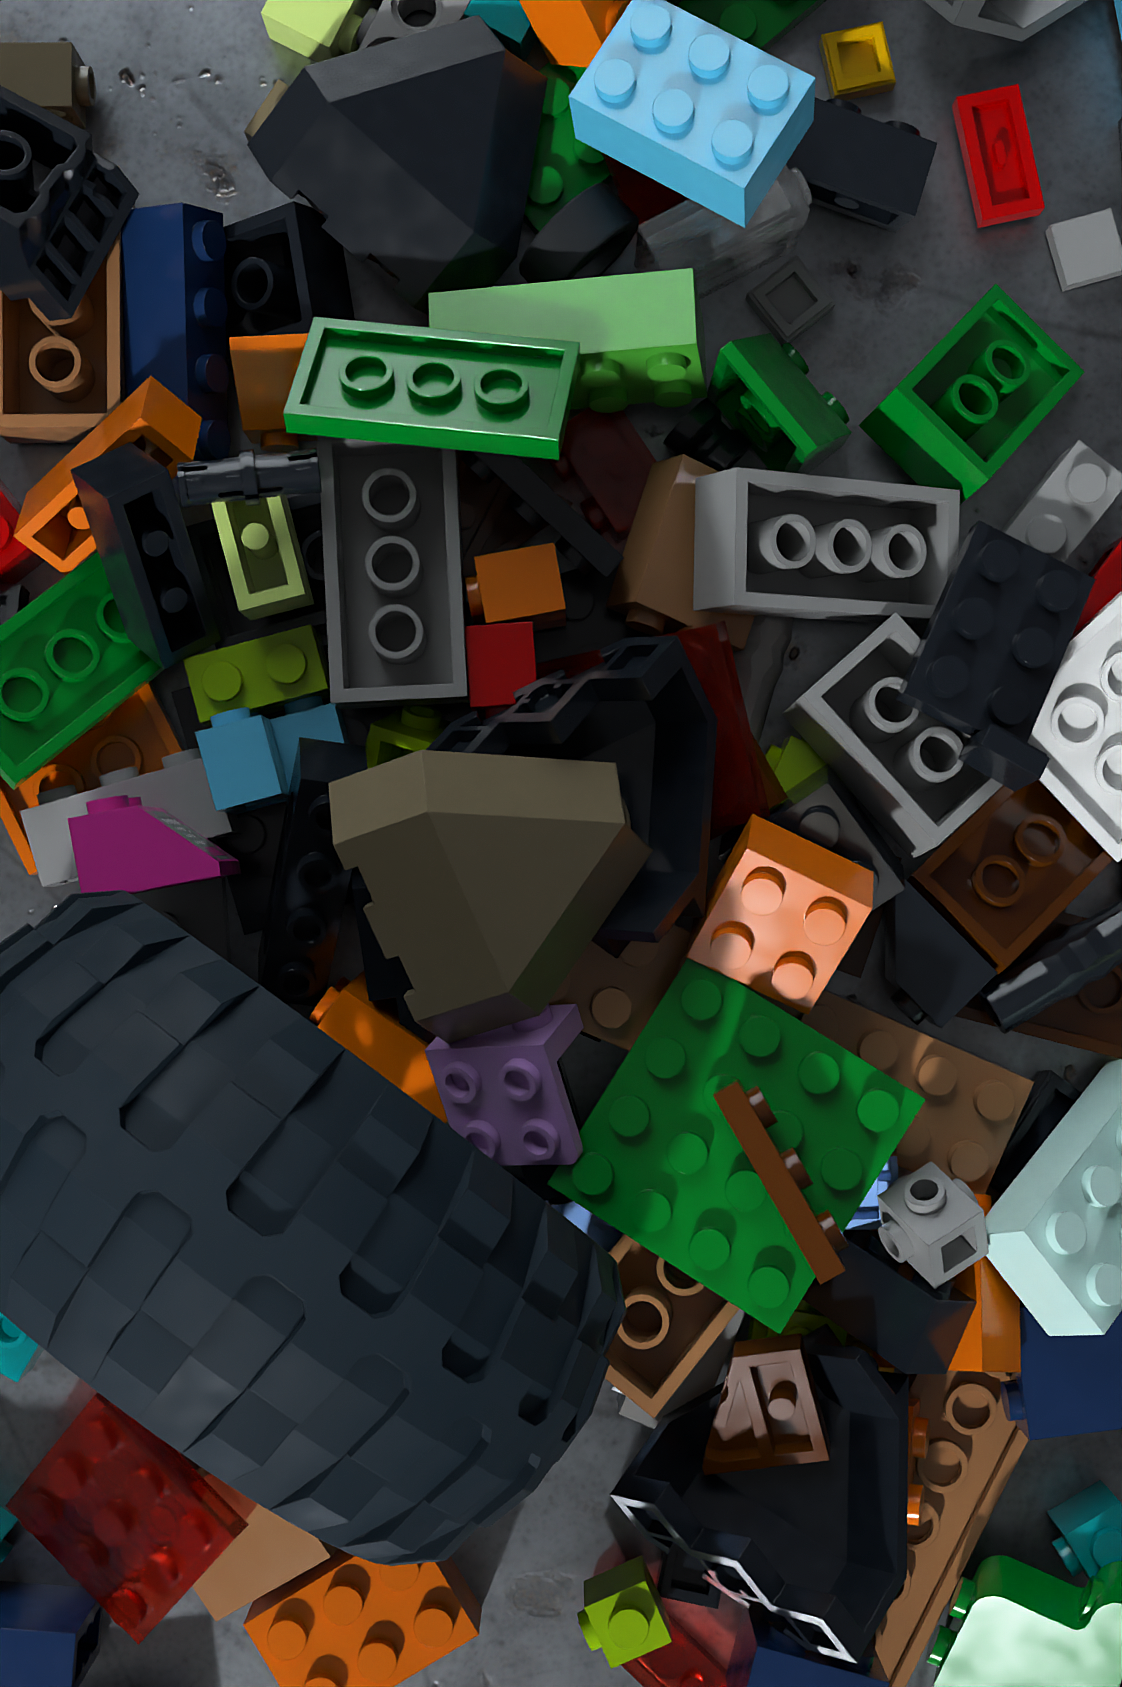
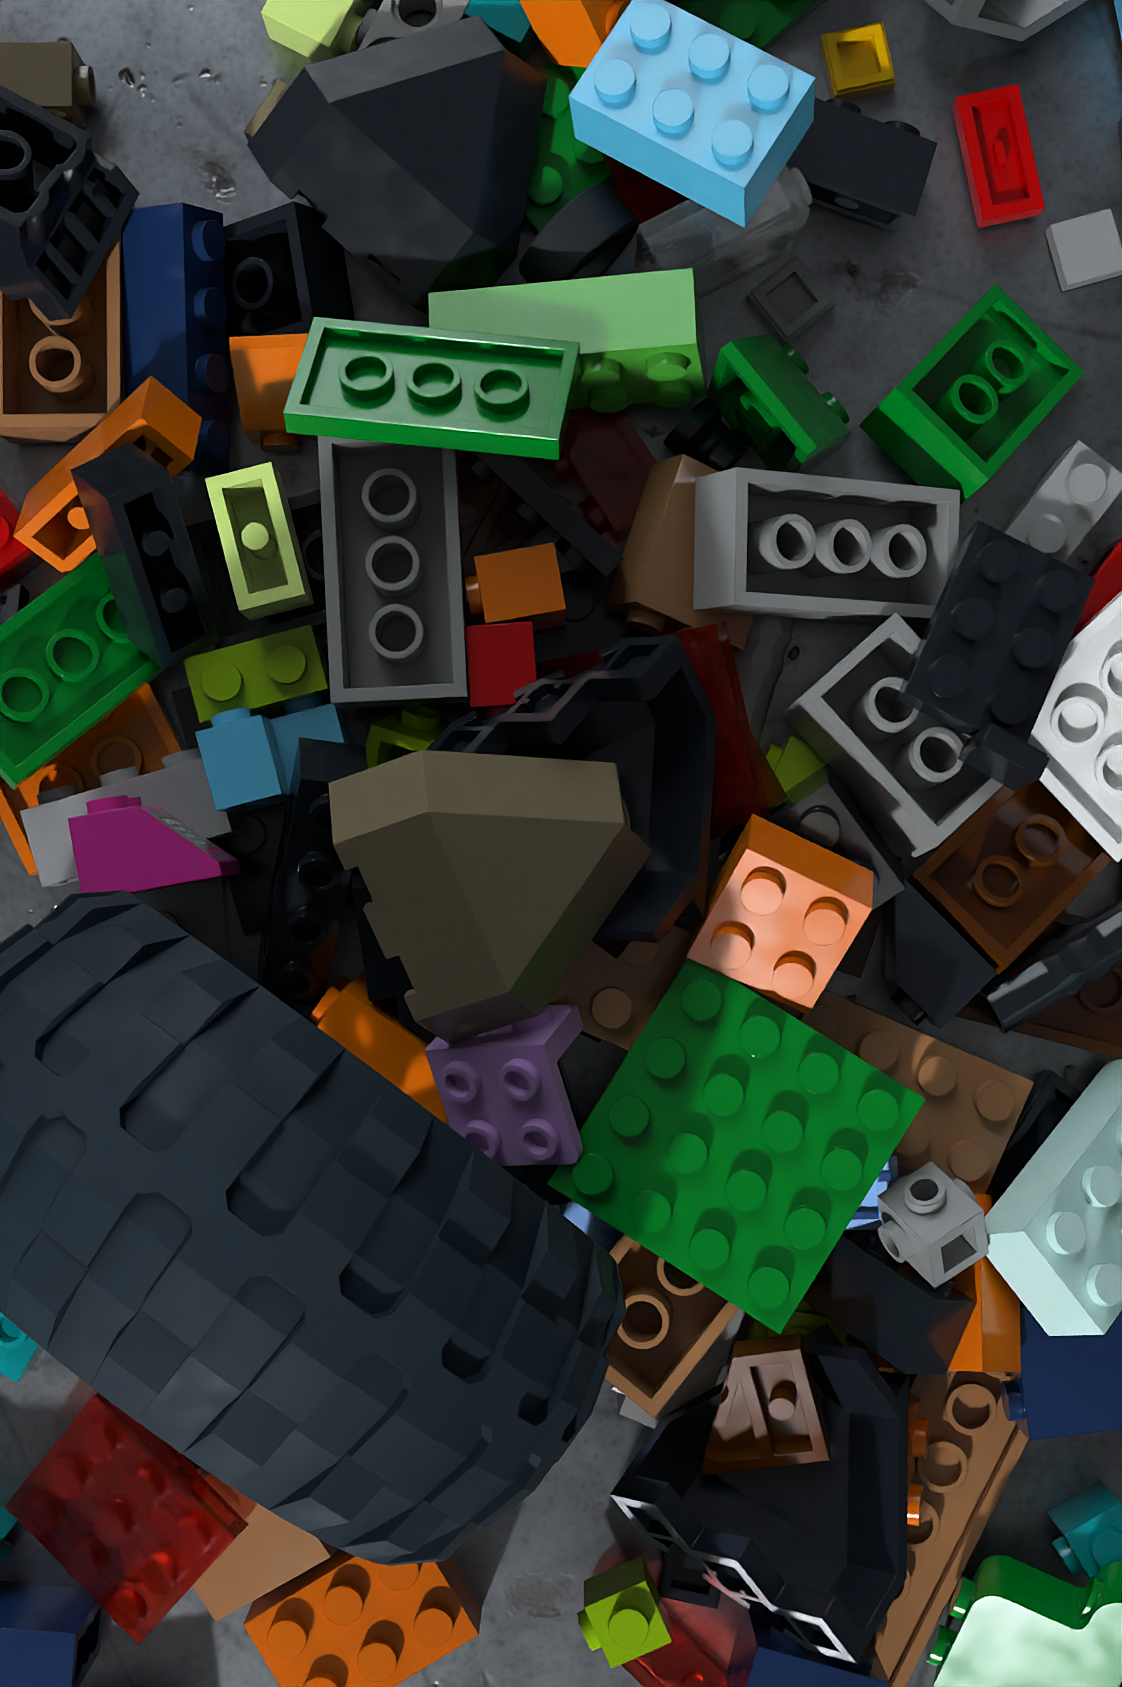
(249, 477): black pin -> none
(783, 1178): reddish brown plate -> none

